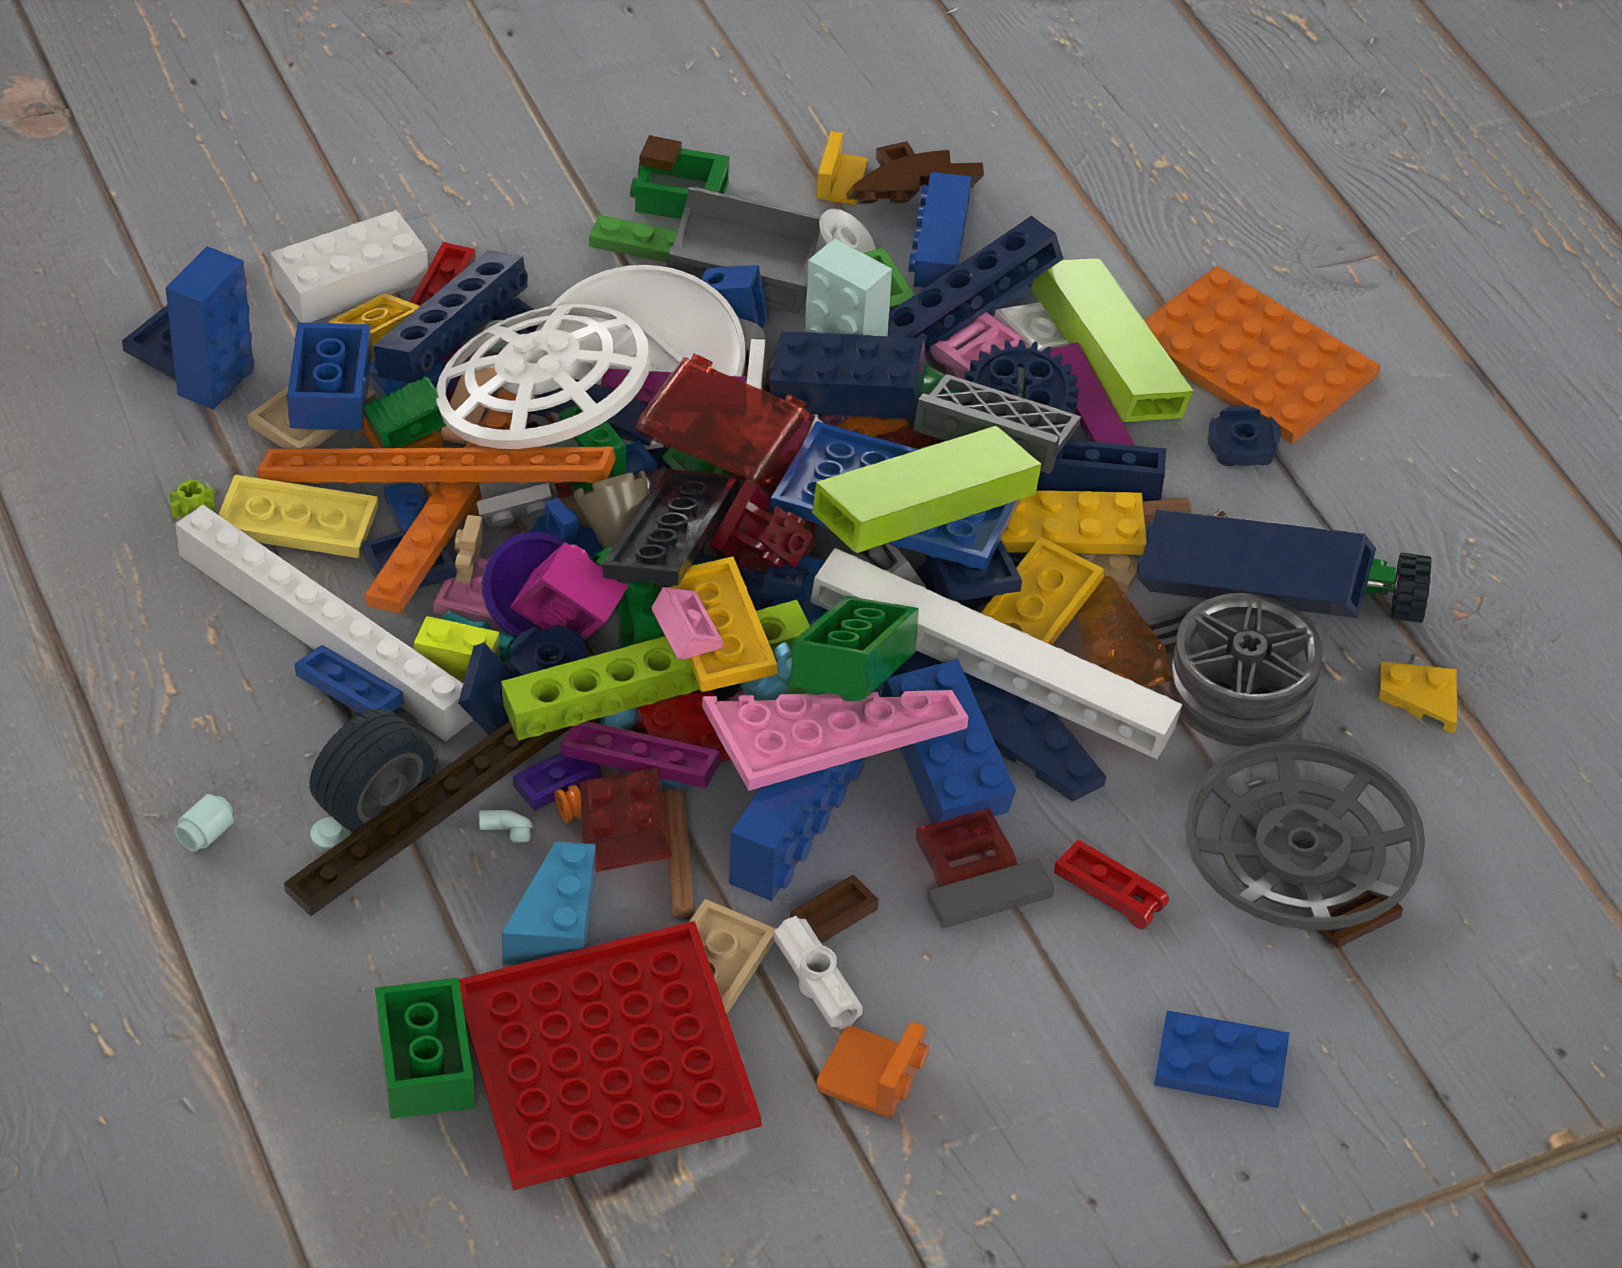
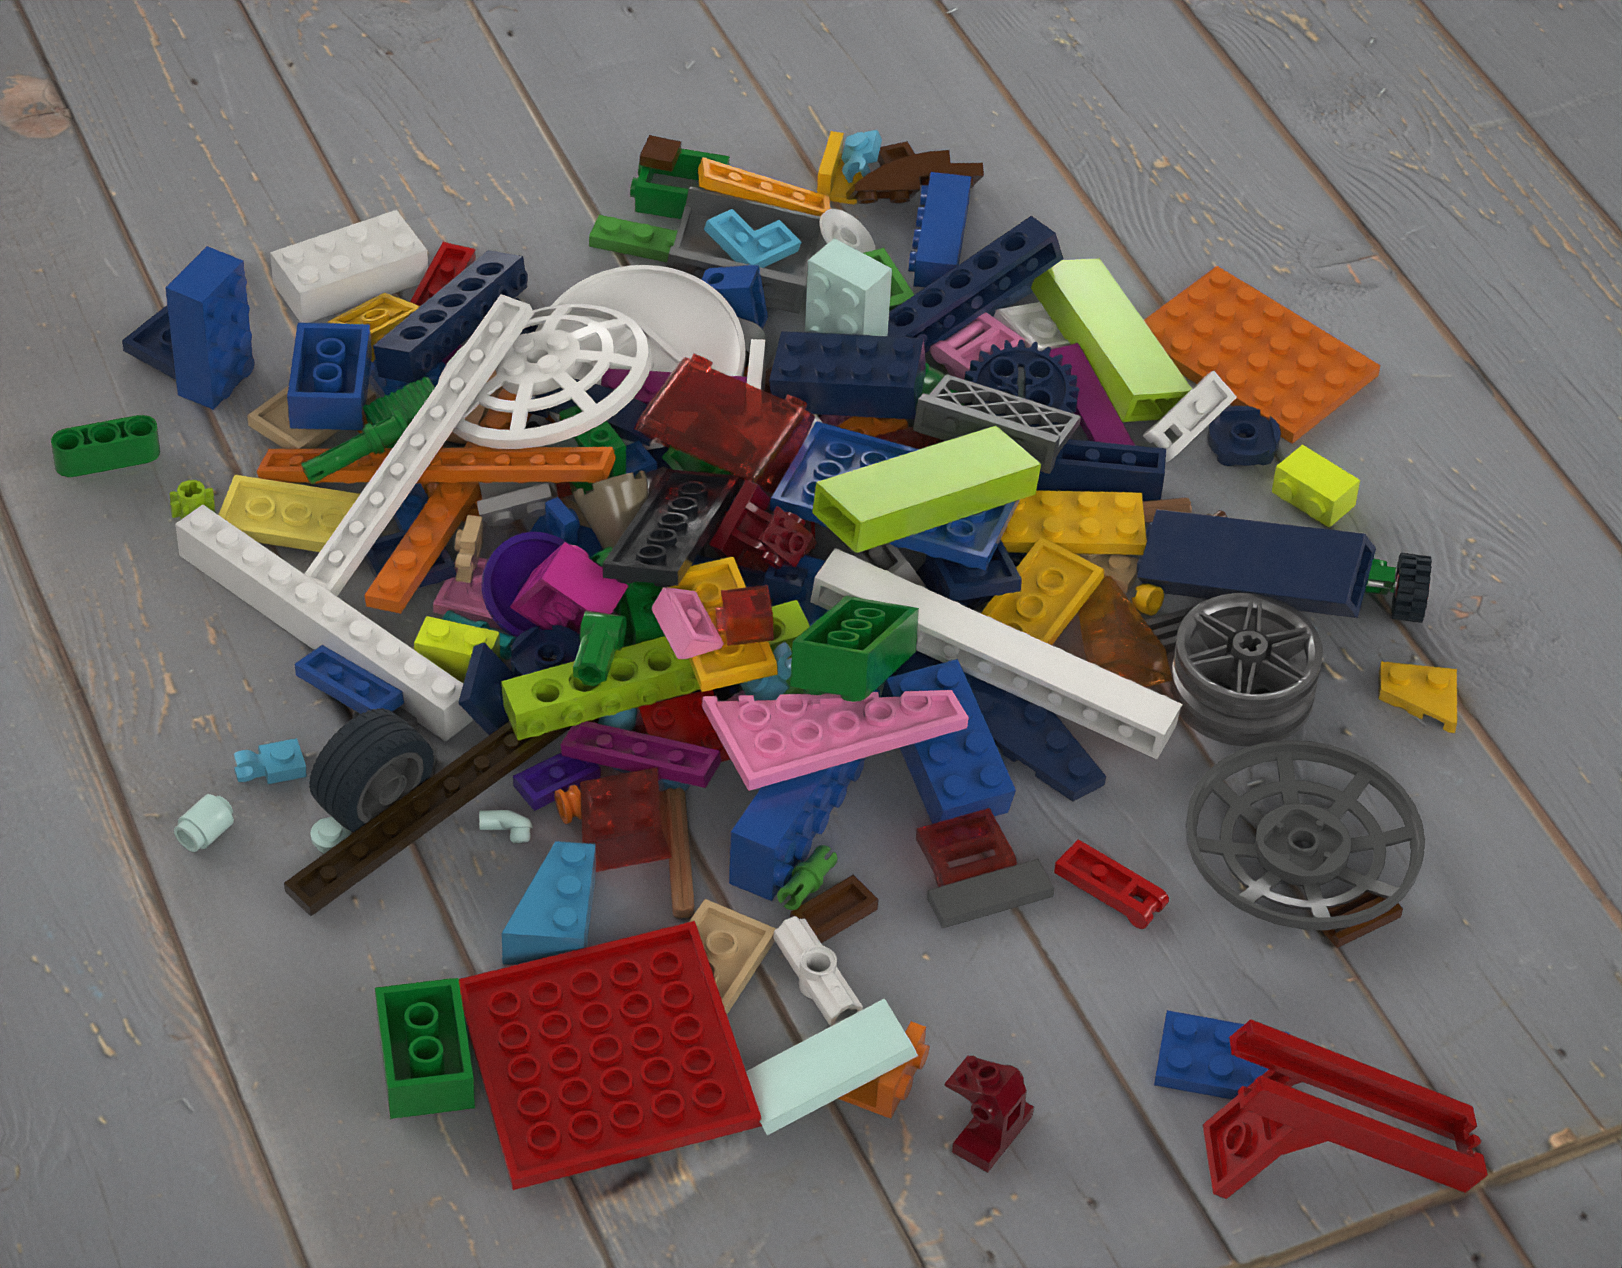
(105, 445): none -> green beam
(275, 761): none -> medium azure plate
(372, 439): none -> green pin
(419, 444): none -> white plate
(599, 639): none -> green piece
(745, 615): none -> clear red brick
(750, 246): none -> medium azure plate
(751, 186): none -> light orange plate
(807, 877): none -> bright green pin
(829, 1065): none -> light aqua tile
(859, 151): none -> medium azure plate
(997, 1109): none -> dark red tile
(1148, 599): none -> yellow hinge
(1191, 414): none -> white plate
(1277, 1119): none -> red piece
(1315, 486): none -> neon yellow brick

